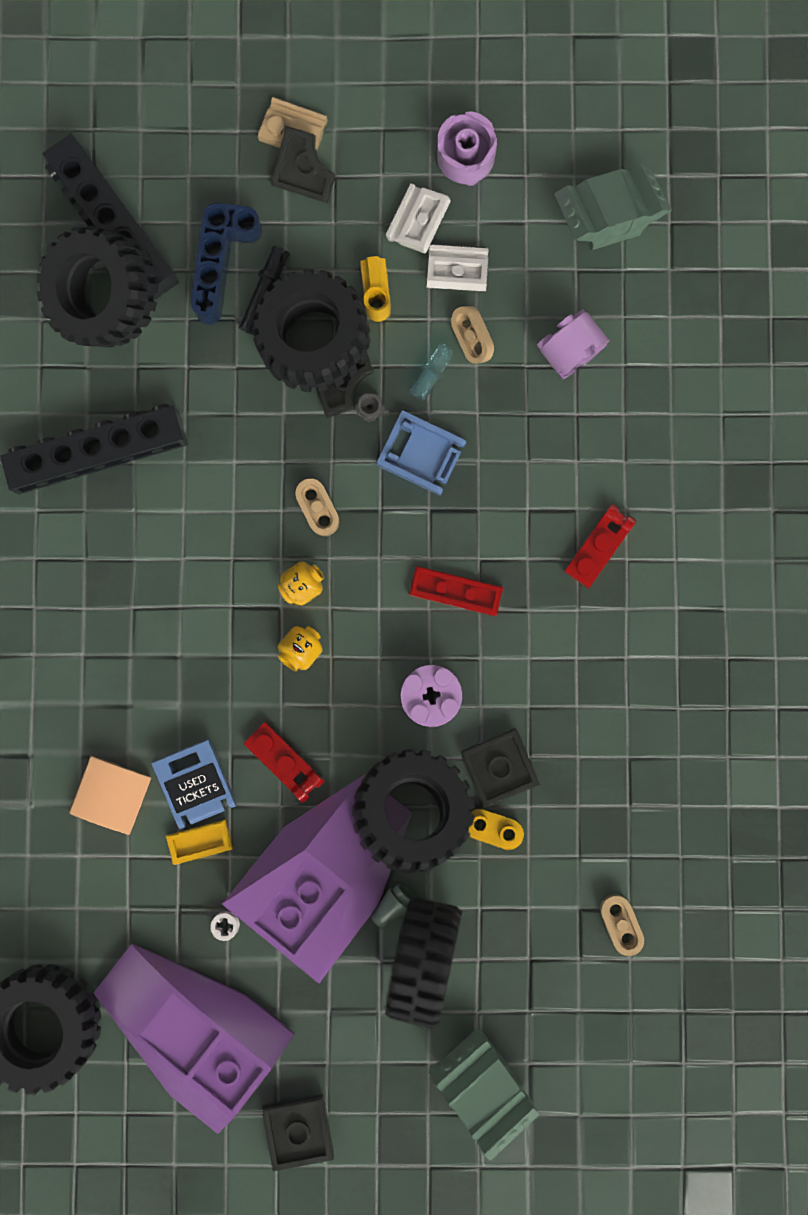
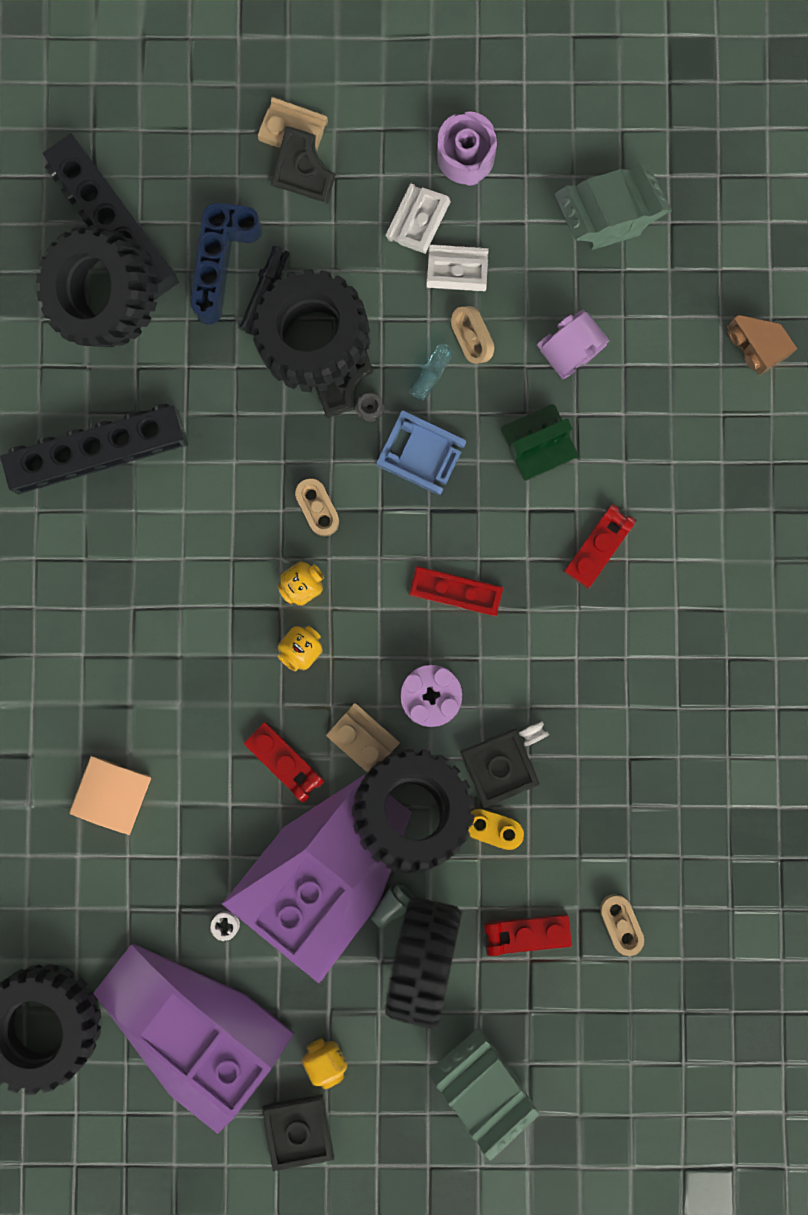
(196, 789): container -> none
(199, 842): yellow tile -> none
(324, 1063): none -> yellow head
(362, 738): none -> tan plate
(375, 287): yellow piece -> none
(528, 934): none -> red plate
(533, 733): none -> white bush
(540, 442): none -> dark green bracket
(761, 341): none -> medium nougat slope

